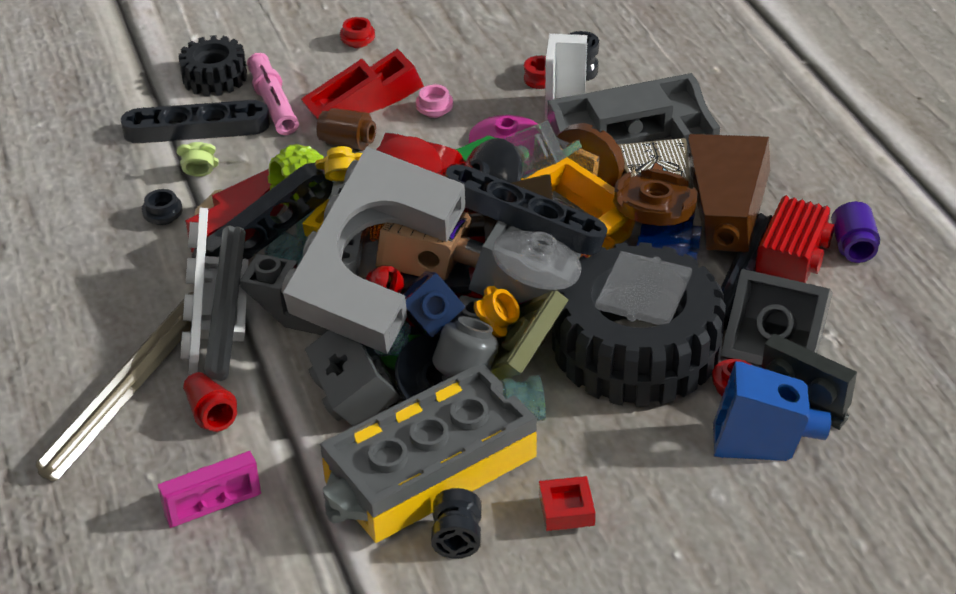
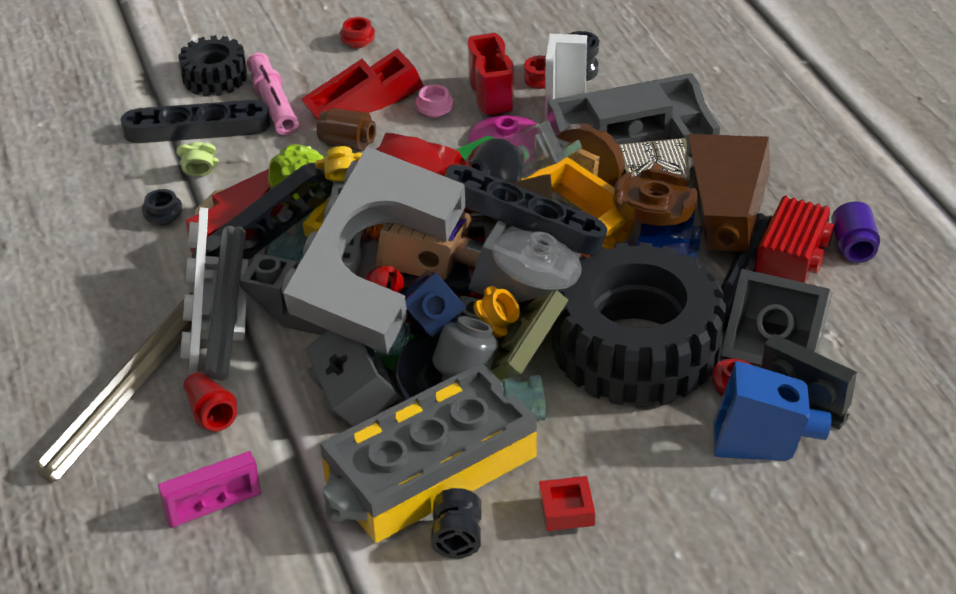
(491, 73): none -> red brick
(644, 288): clear piece -> none

